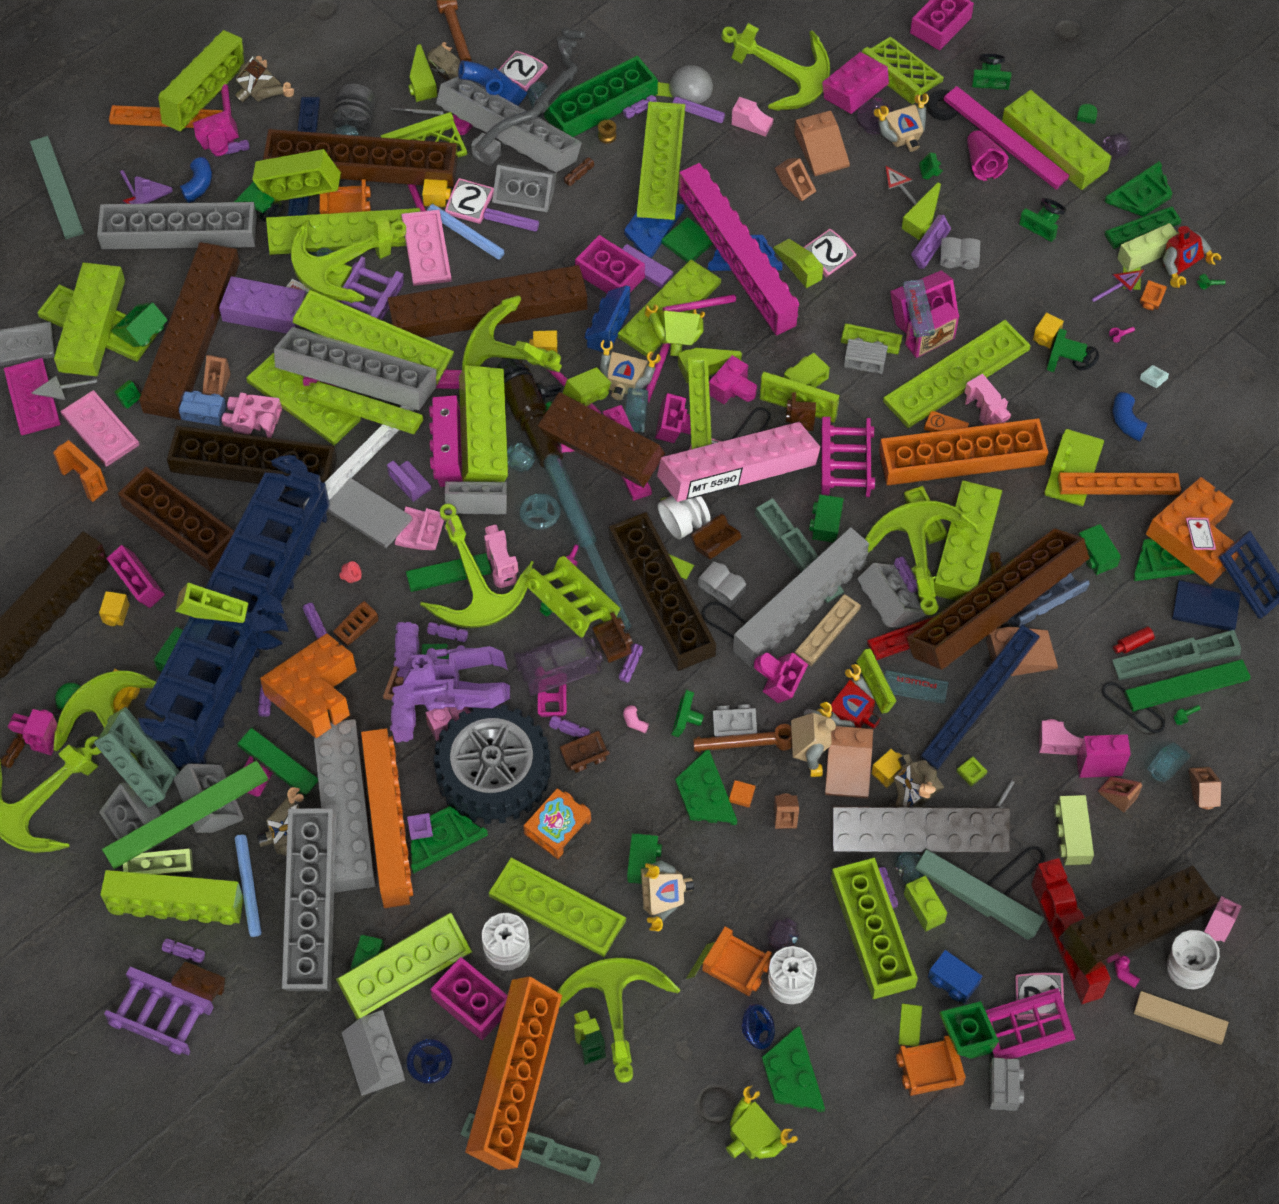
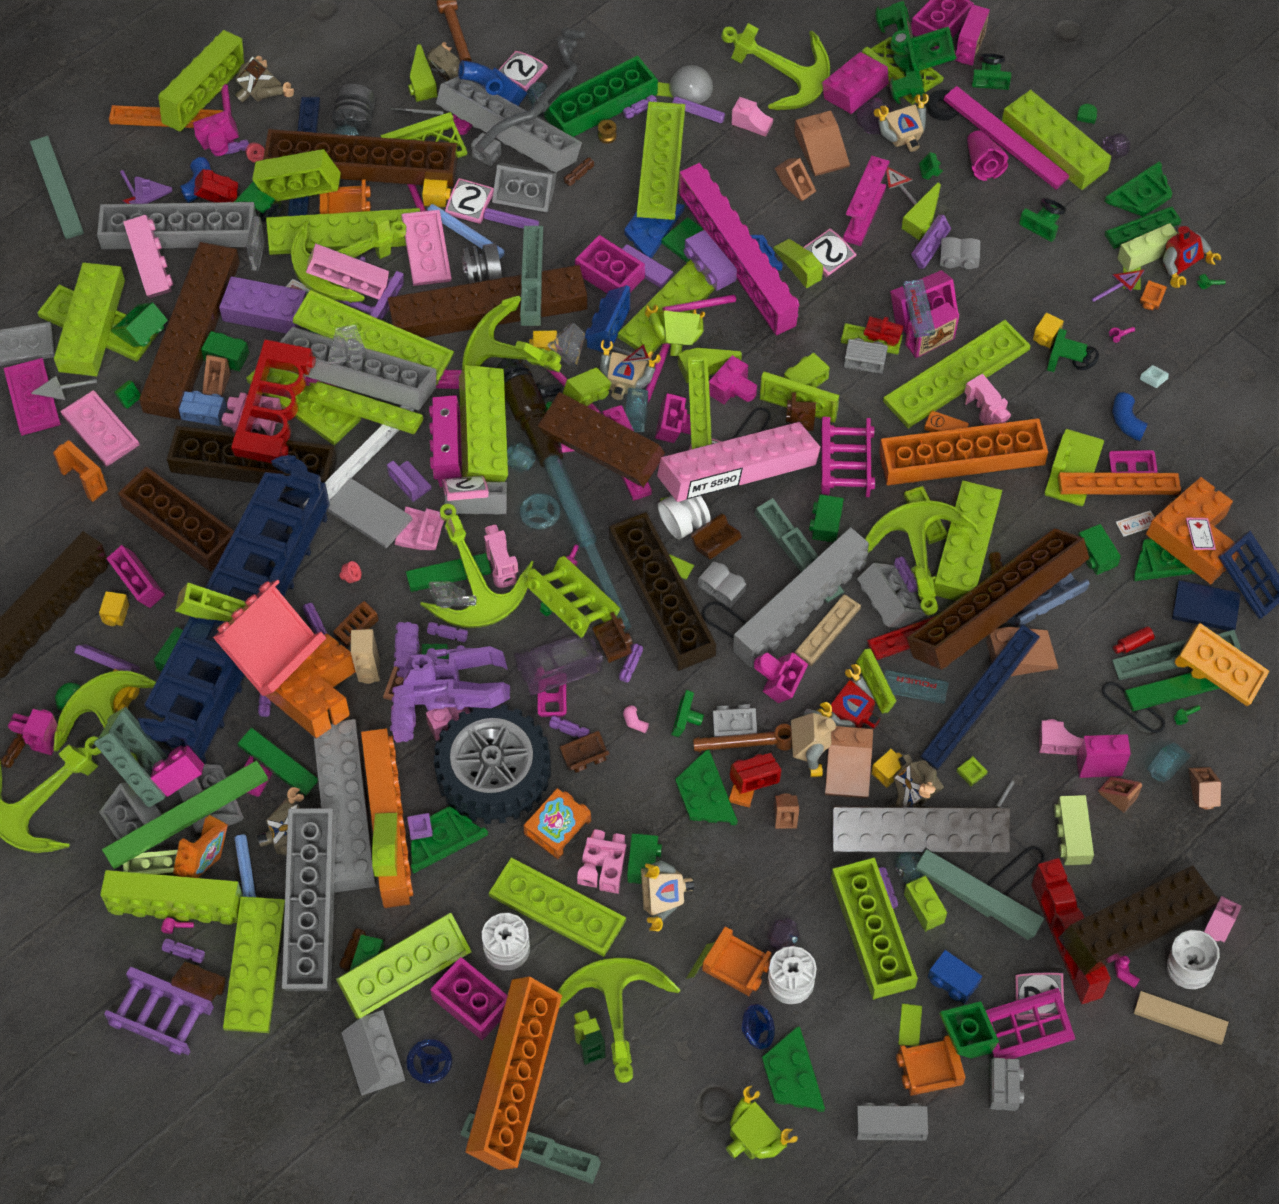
(105, 658): none -> medium lavender tile
(147, 256): none -> bright pink brick
(169, 924): none -> dark pink hand
(177, 770): none -> dark pink brick
(197, 857): none -> orange panel
(215, 187): none -> red brick
(223, 346): none -> green brick
(254, 965): none -> lime plate
(255, 243): none -> clear tile
(257, 155): none -> coral tile
(267, 639): none -> coral panel
(282, 357): none -> red fence
(346, 345): none -> clear wing
(346, 961): none -> reddish brown axle
(347, 271): none -> bright pink brick
(365, 656): none -> tan brick
(385, 845): none -> lime slope
(448, 594): none -> clear wing
(465, 488): none -> slope
(481, 265): none -> flat silver wheel
(531, 276): none -> sand green slope
(569, 344): none -> clear wing
(608, 856): none -> bright pink hips
(638, 355): none -> light grey piece
(710, 260): none -> medium lavender brick
(755, 773): none -> red brick
(866, 200): none -> dark pink fence
(883, 330): none -> red hips
(891, 1122): none -> light grey brick
(911, 52): none -> green piece
(972, 35): none -> dark pink brick
(1131, 459): none -> dark pink piece
(1135, 523): none -> white sticker
(1222, 664): none -> light orange hinge

